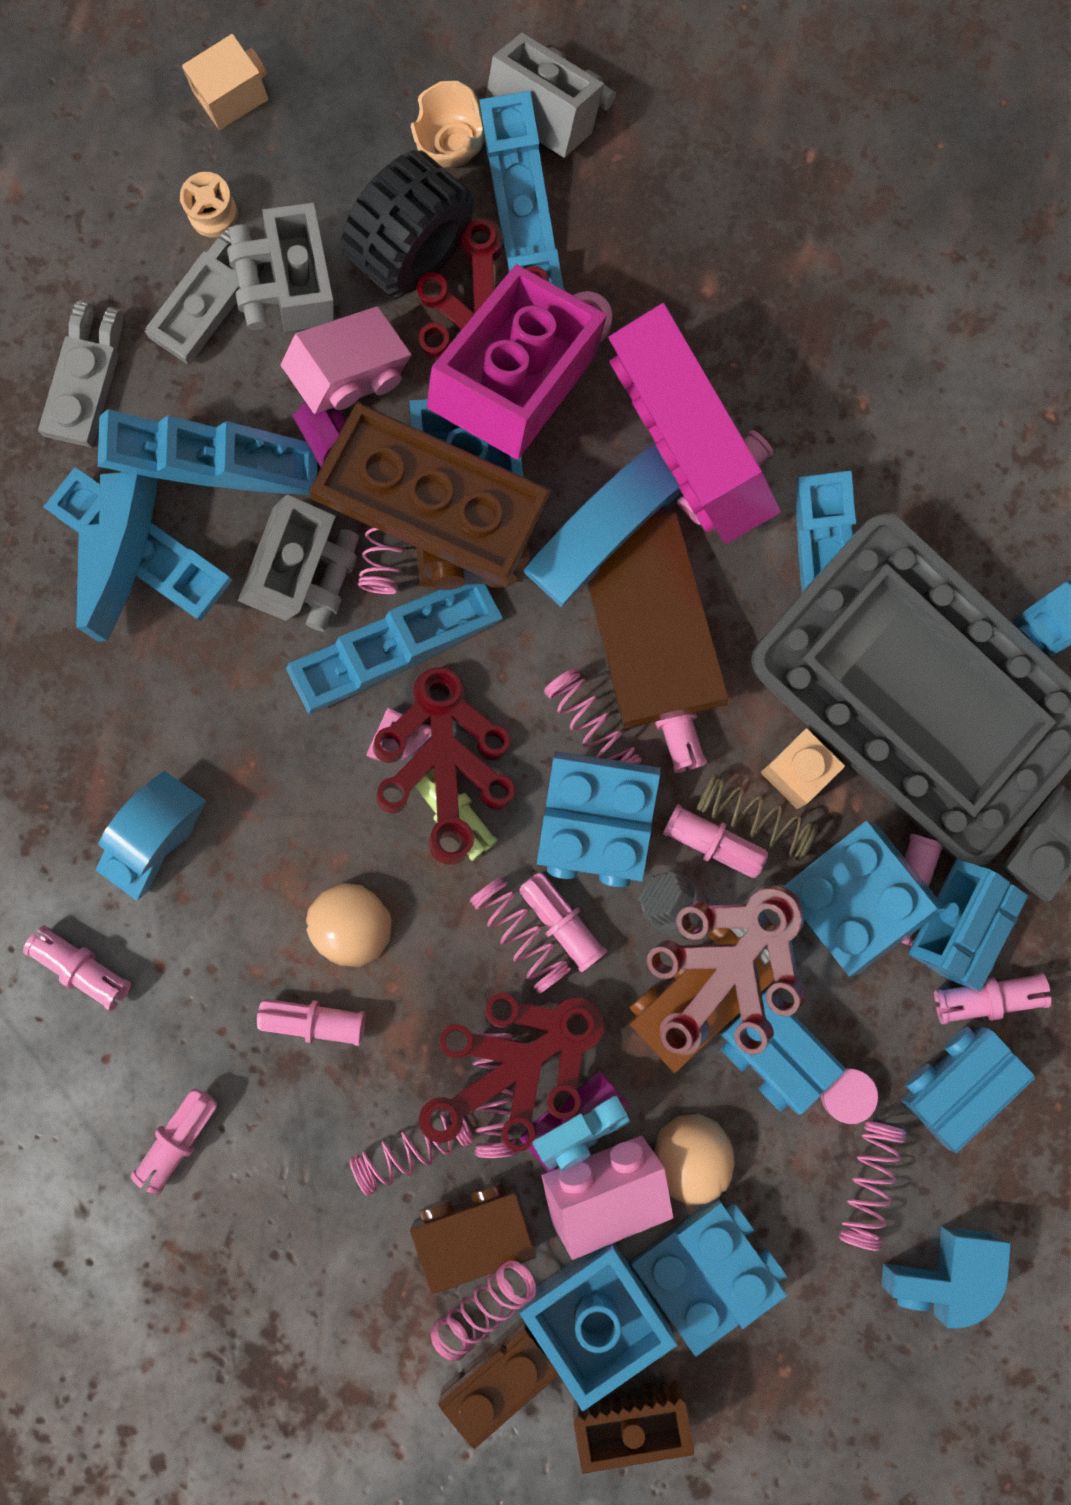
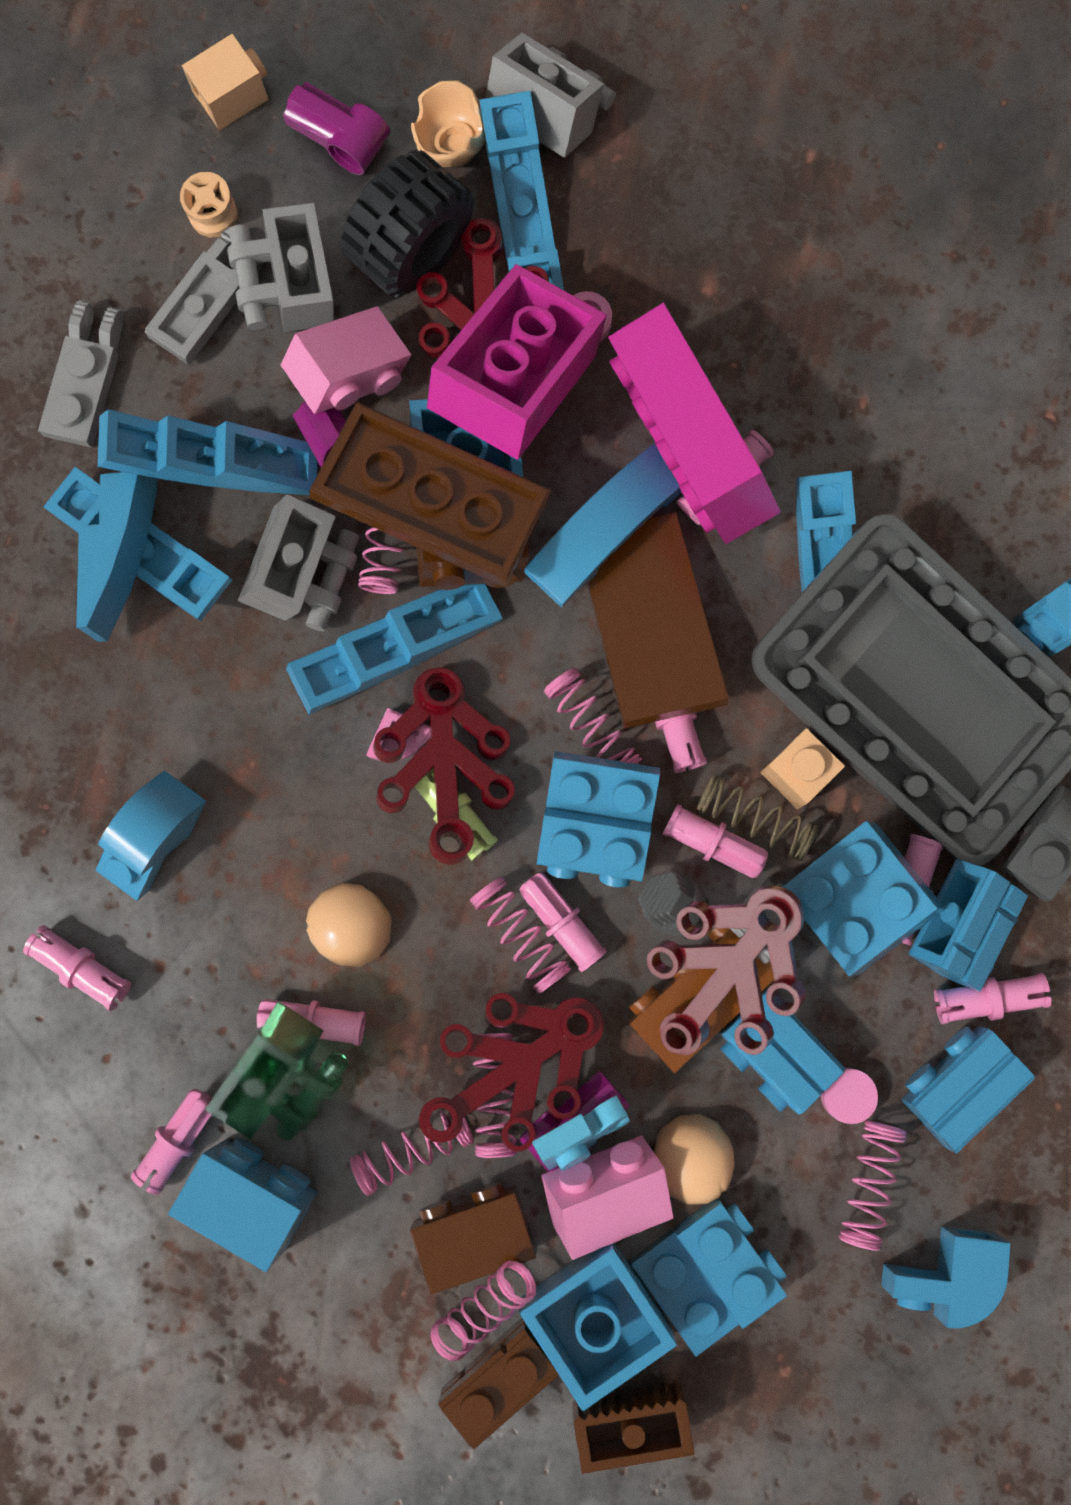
(244, 1202): none -> dark azure brick
(267, 1069): none -> clear green brick
(347, 133): none -> magenta piece

